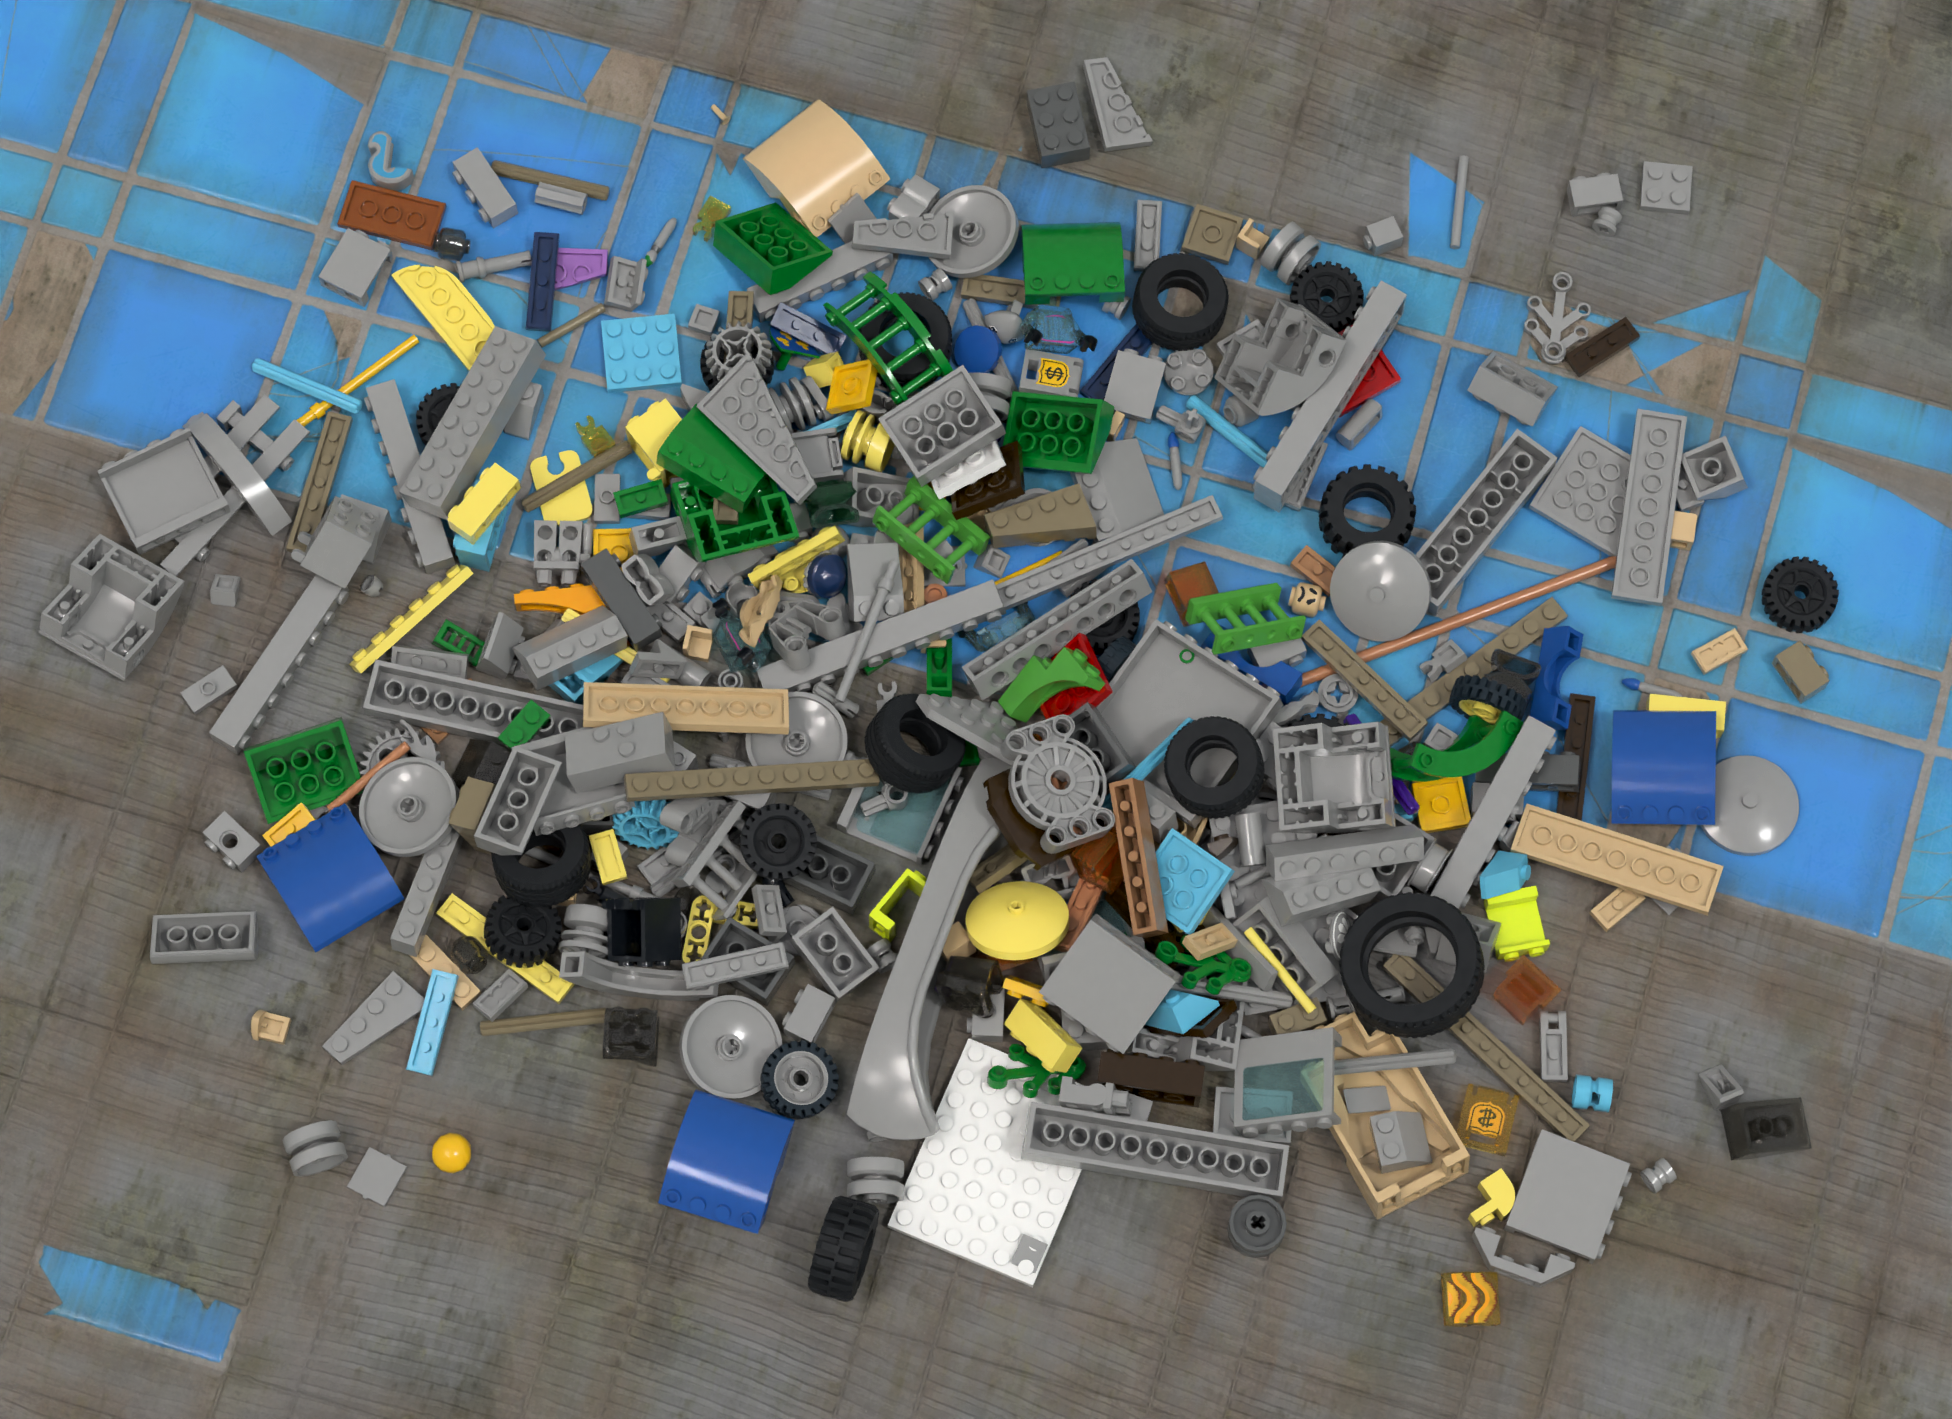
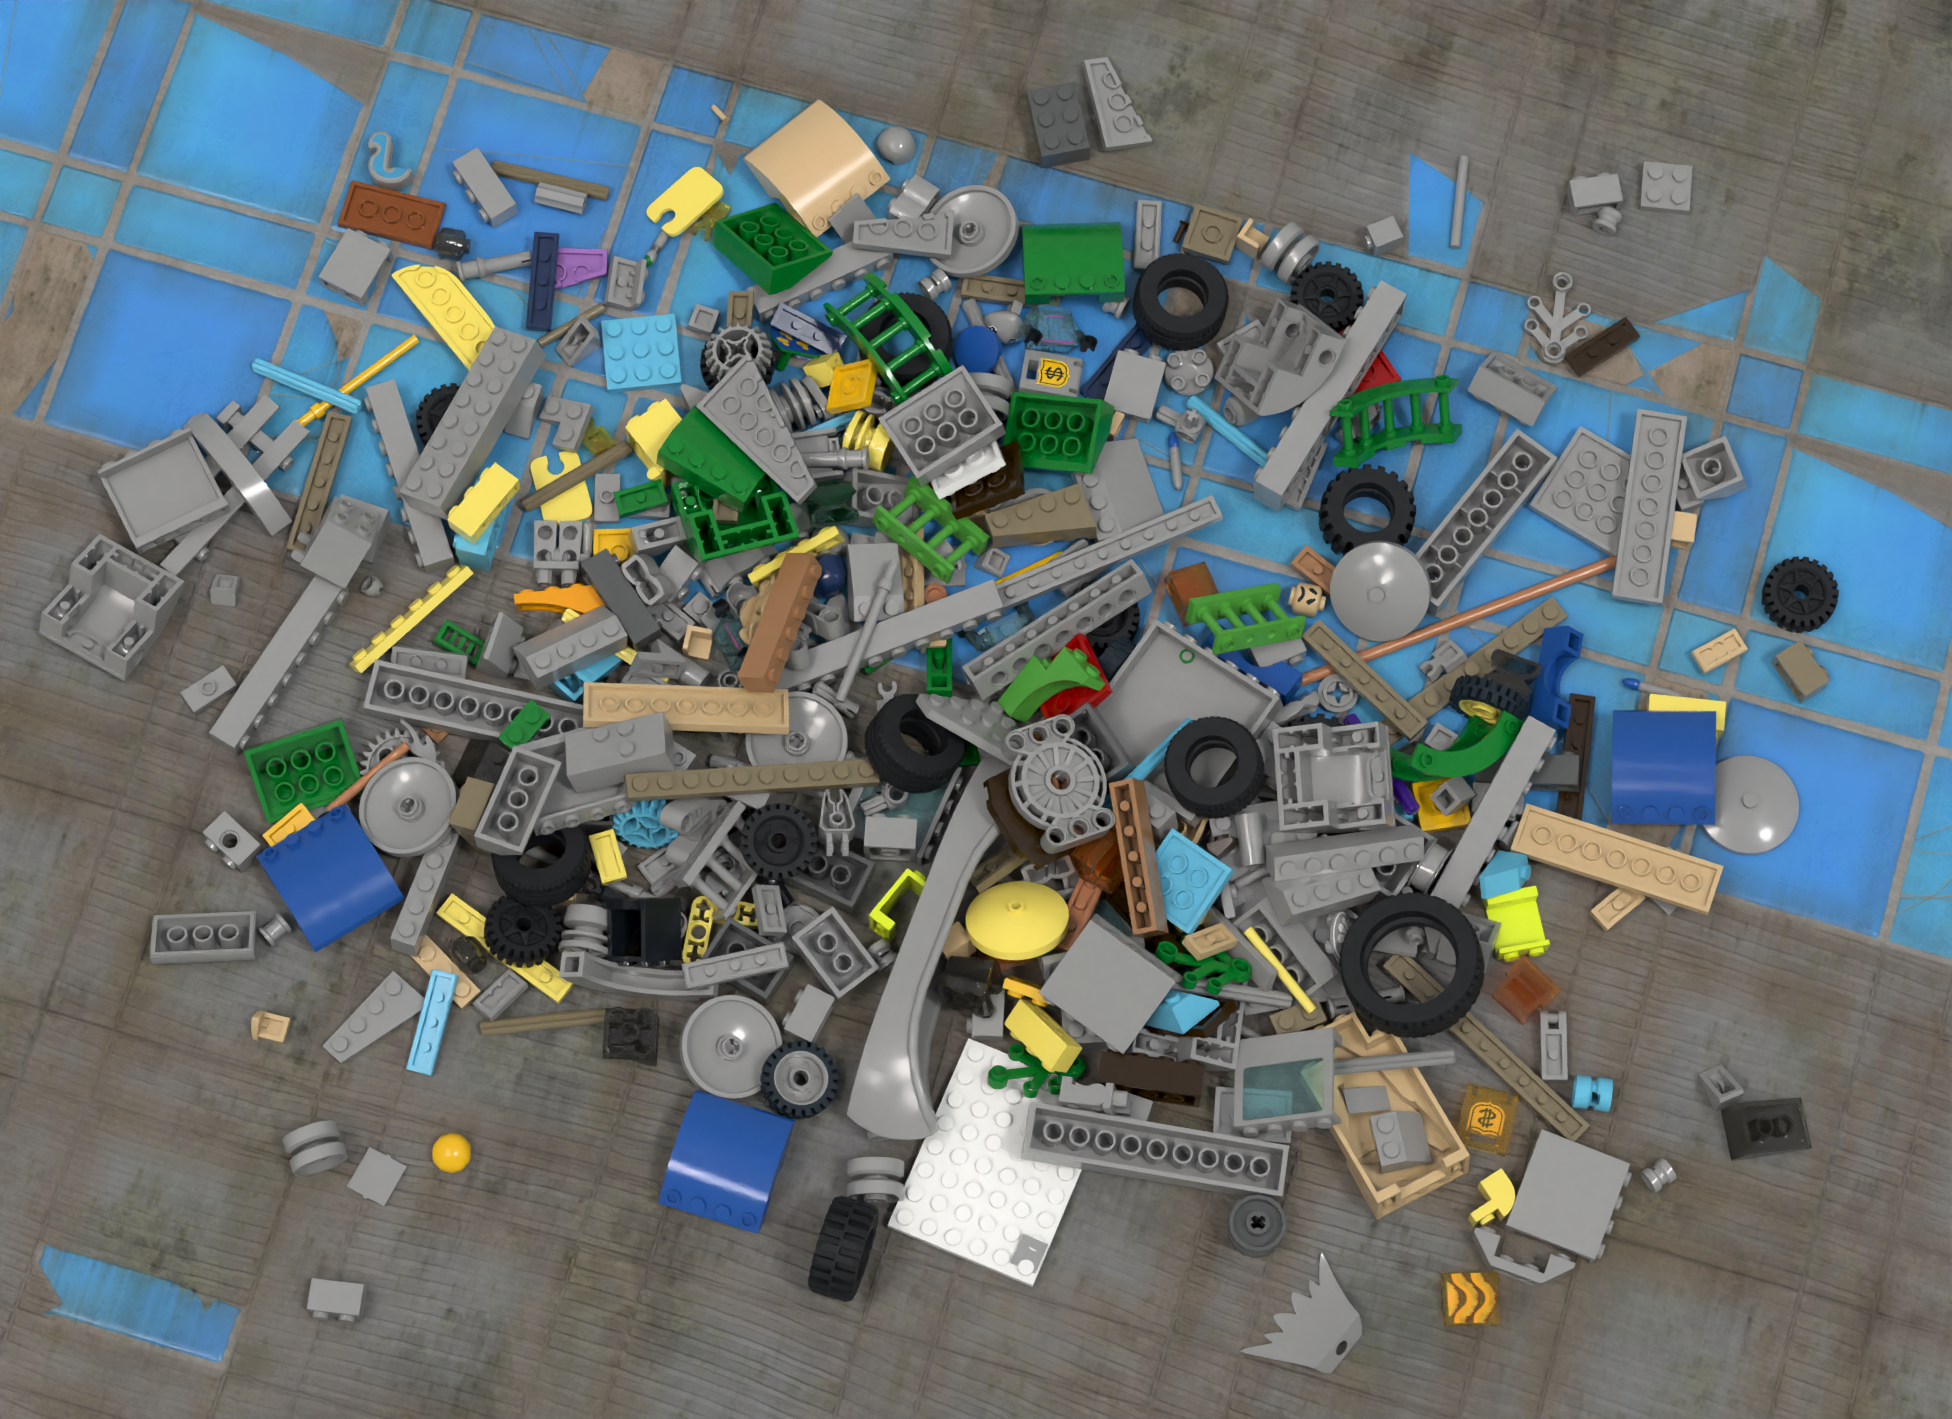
(274, 930): none -> light grey bush
(336, 1300): none -> light grey piece
(572, 421): none -> light grey plate
(579, 342): none -> light grey slope
(688, 199): none -> light yellow piece
(779, 622): none -> medium nougat brick
(836, 824): none -> light grey hinge
(843, 458): none -> light grey pin
(890, 838): none -> light grey brick
(896, 145): none -> light grey hair
(1183, 225): none -> dark brown piece
(1316, 1328): none -> light grey piece
(1357, 452): none -> green fence
(1452, 795): none -> light grey brick

